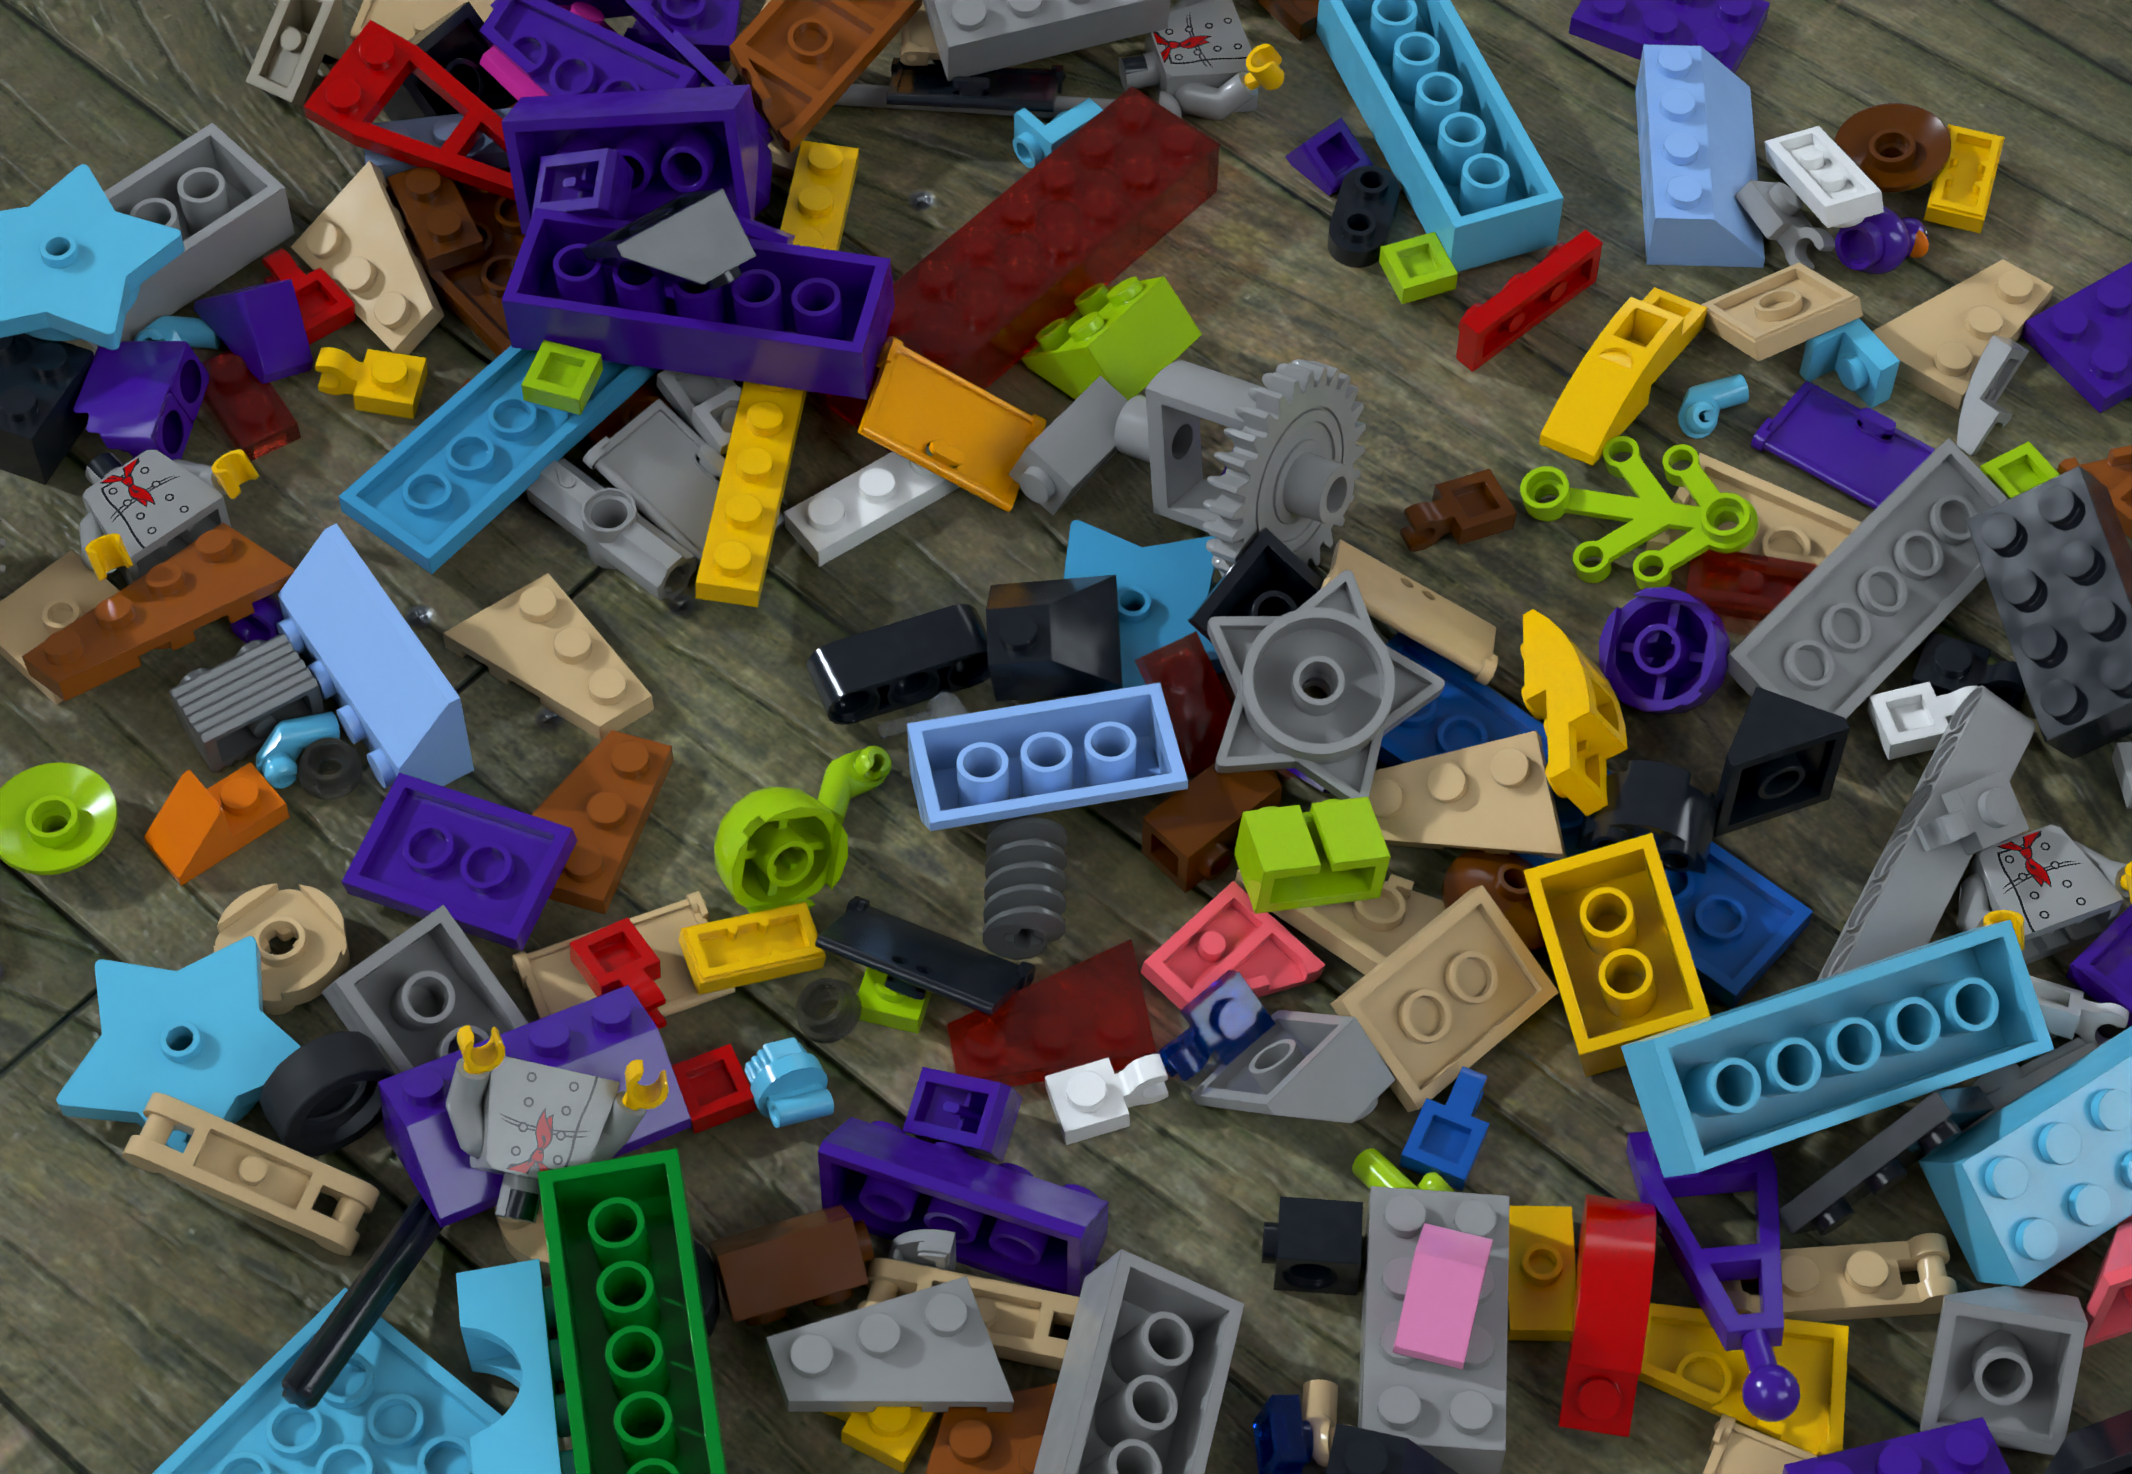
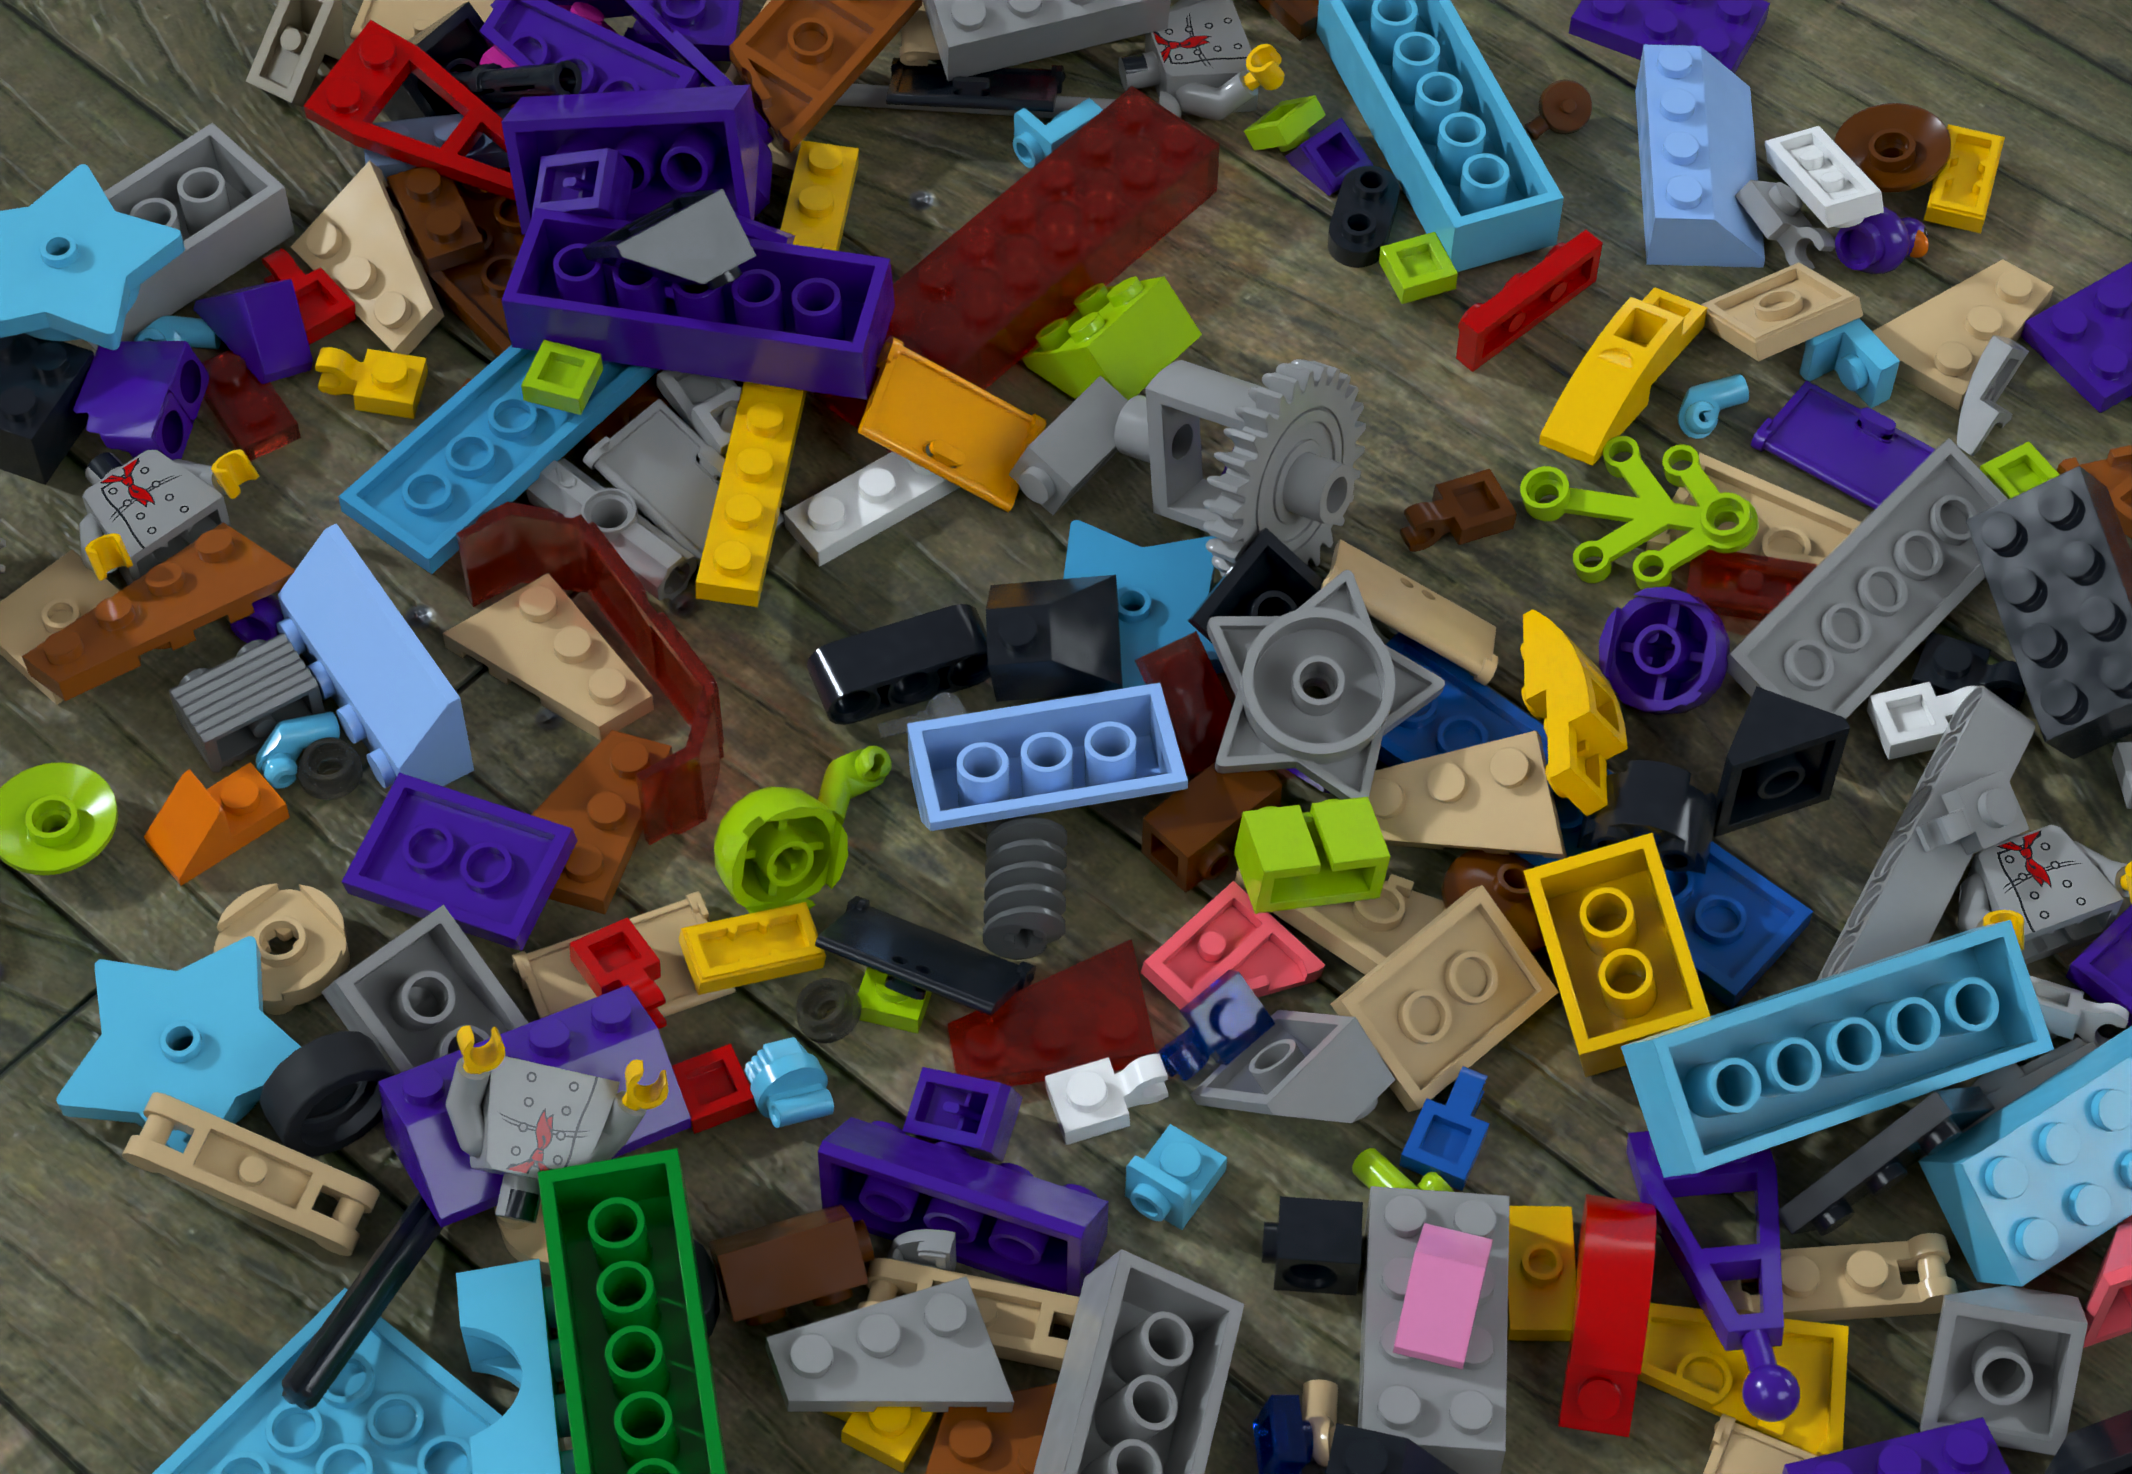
(502, 85): none -> black pin
(528, 541): none -> clear red windscreen
(1173, 1177): none -> medium azure bracket
(1285, 124): none -> lime plate
(1562, 108): none -> reddish brown piece

